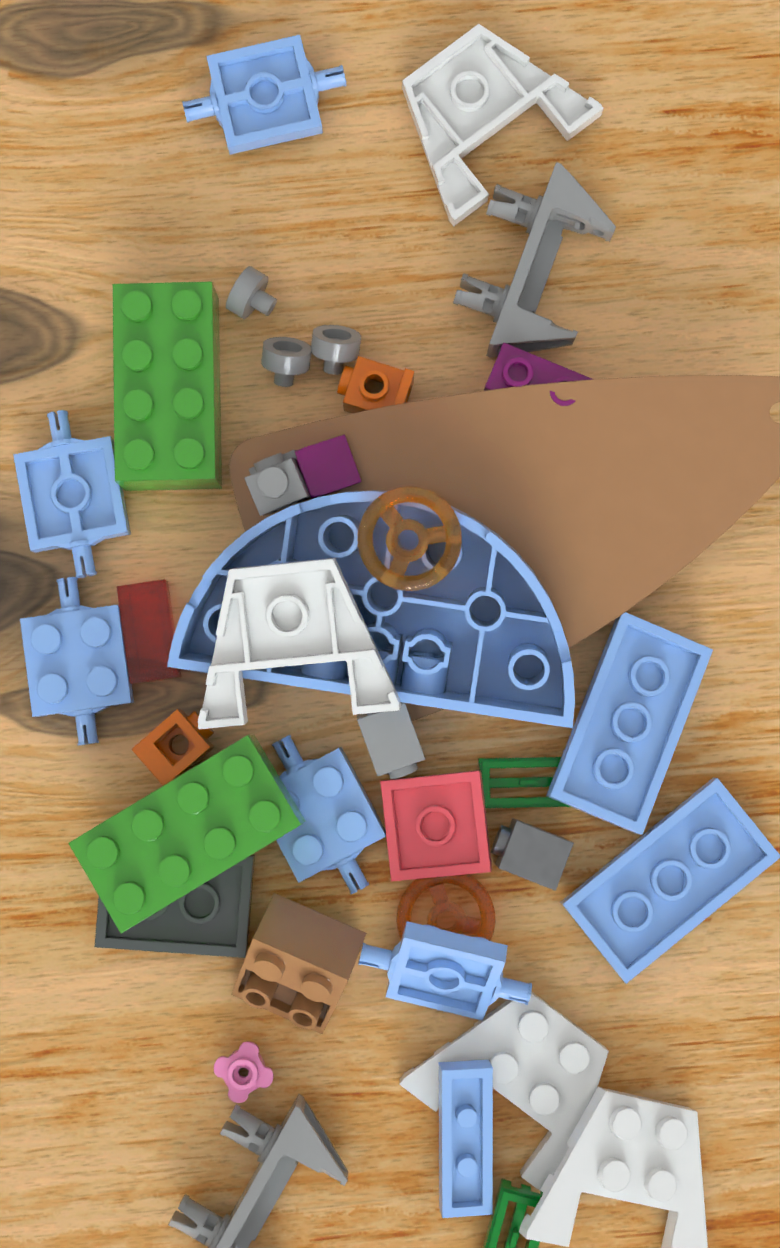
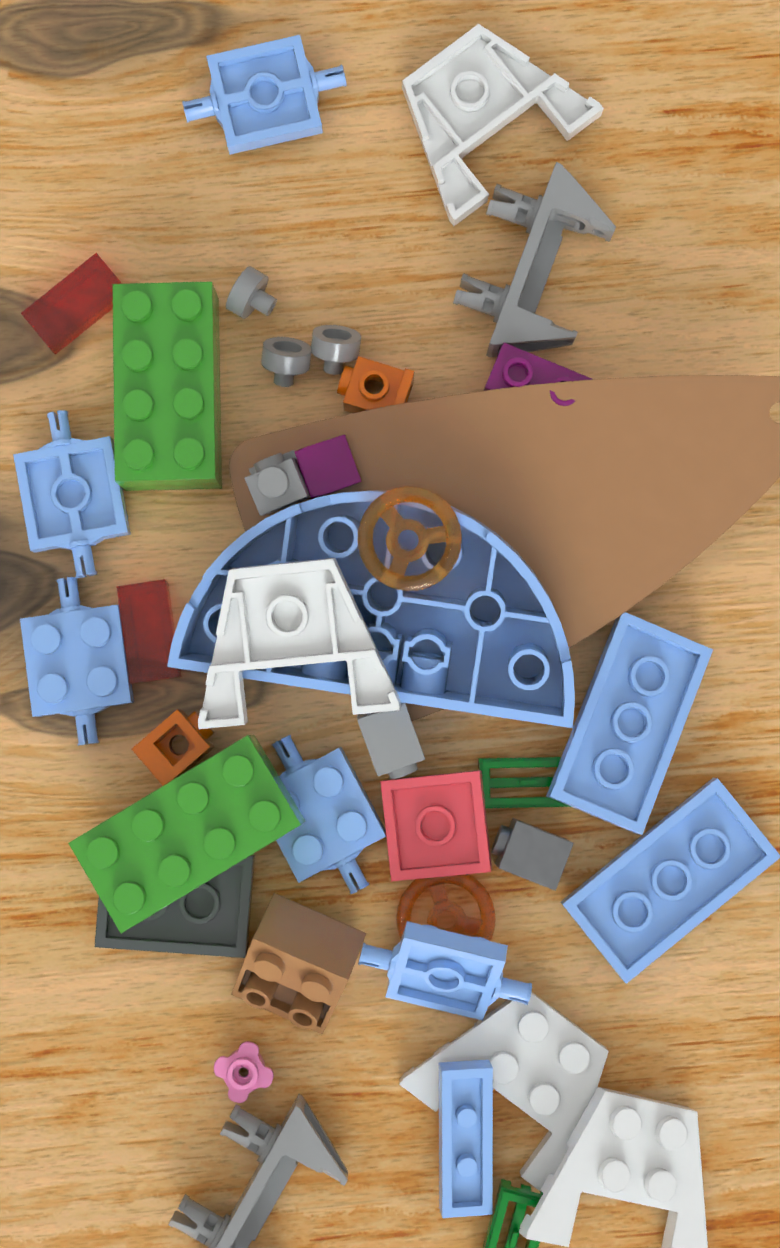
(73, 304): none -> clear red tile

